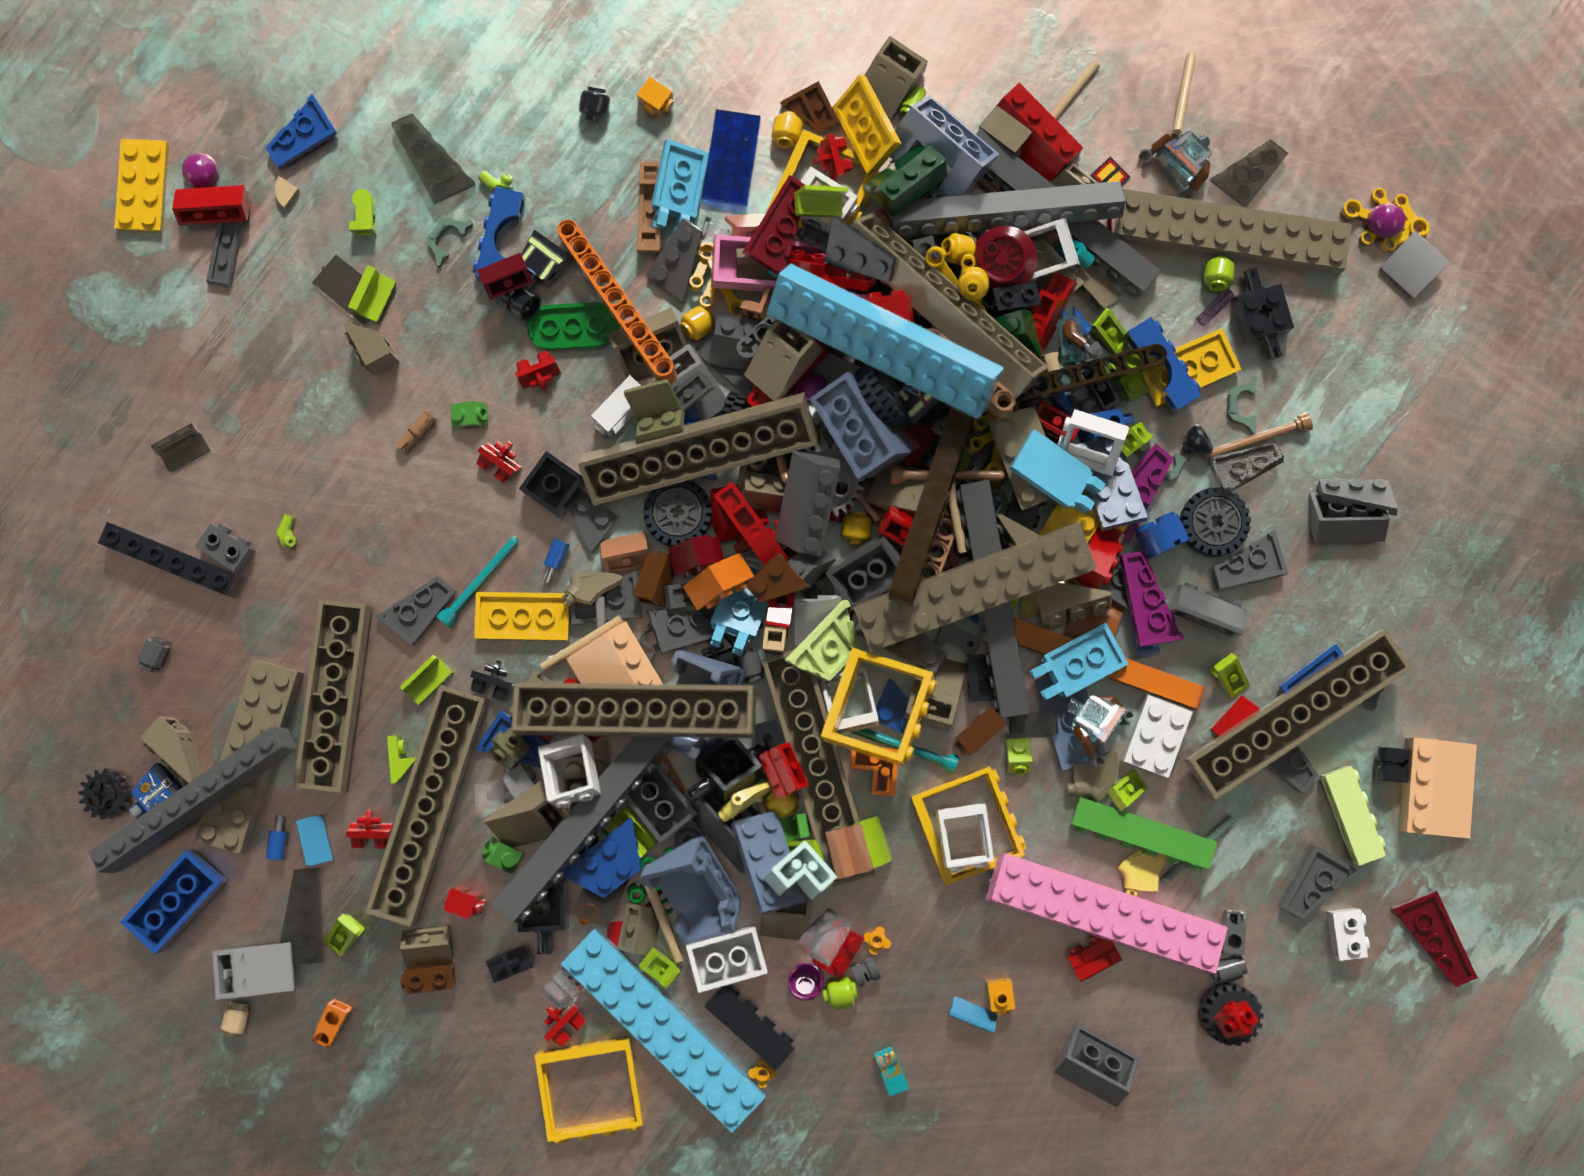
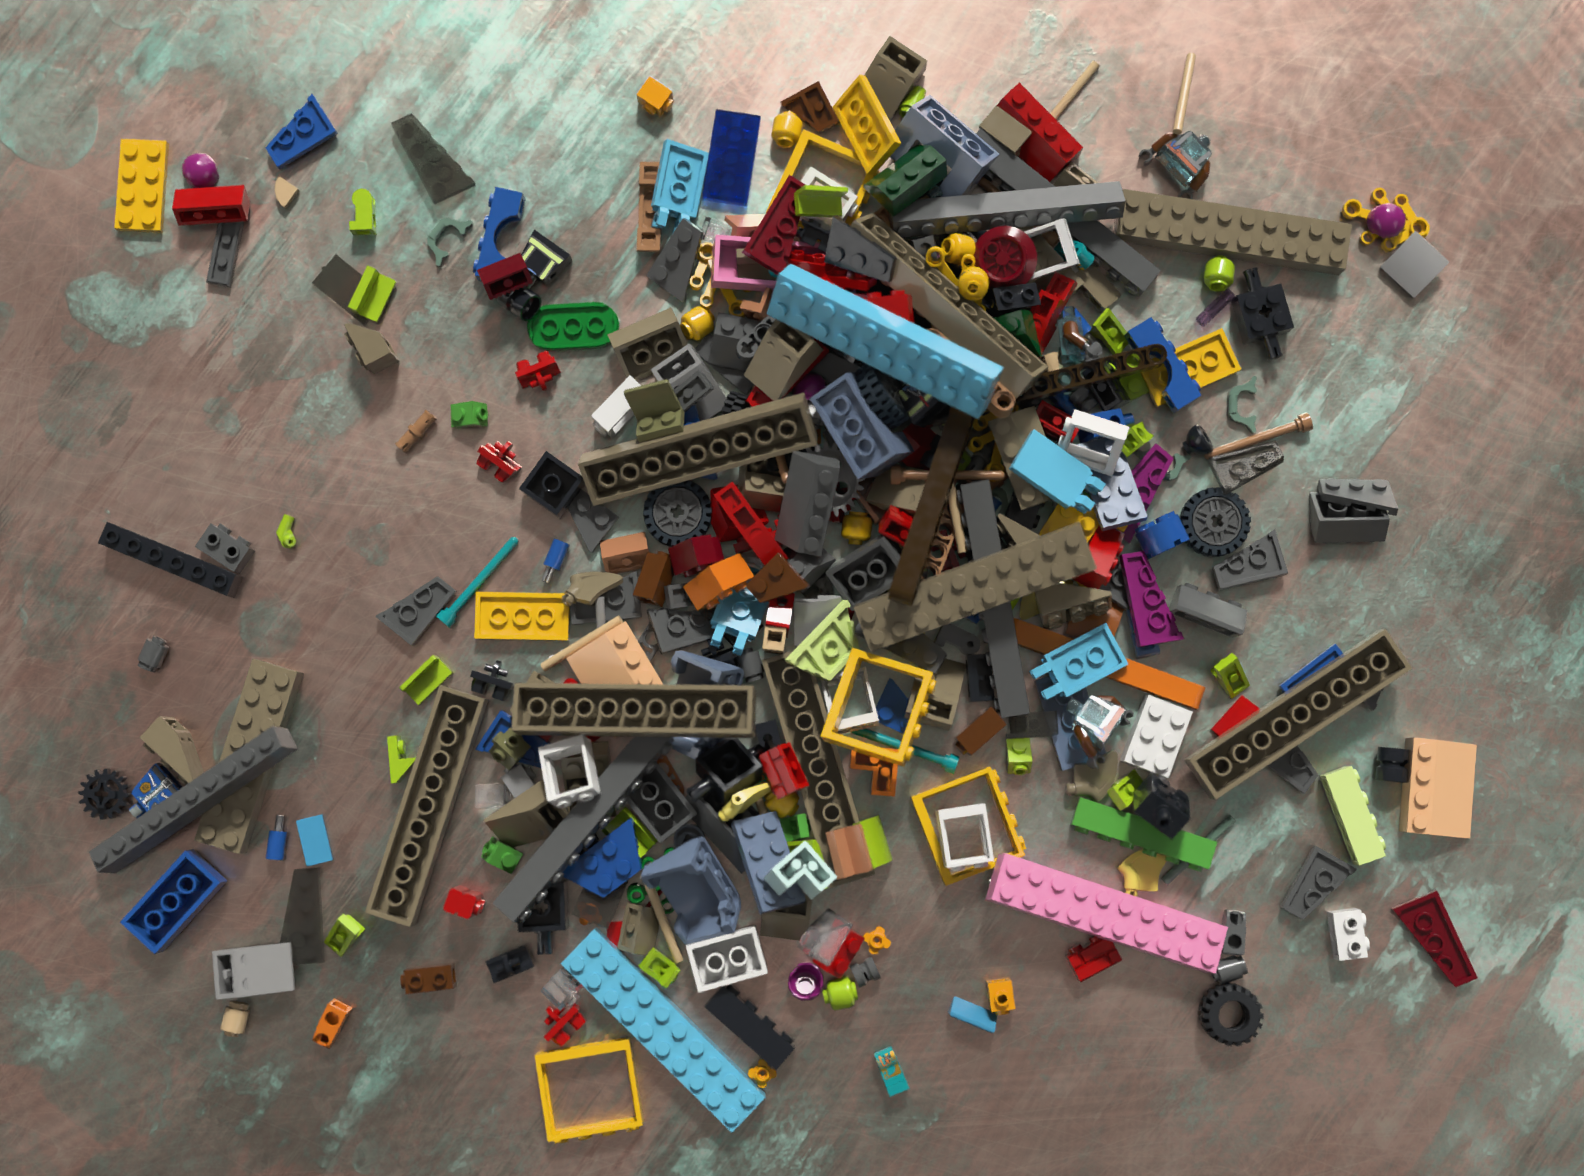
(181, 447): clear smoke panel -> none
(332, 696): dark tan brick -> none
(369, 828): red hips -> none
(426, 947): dark tan panel -> none
(488, 180): lime arm -> none
(594, 103): black head -> none
(613, 292): orange beam -> none
(829, 157): red hips -> none
(1097, 1065): dark grey slope -> none
(1110, 172): piece -> none
(1162, 805): none -> black brick
(1236, 1019): red brick -> none
(1248, 175): clear smoke wing -> none

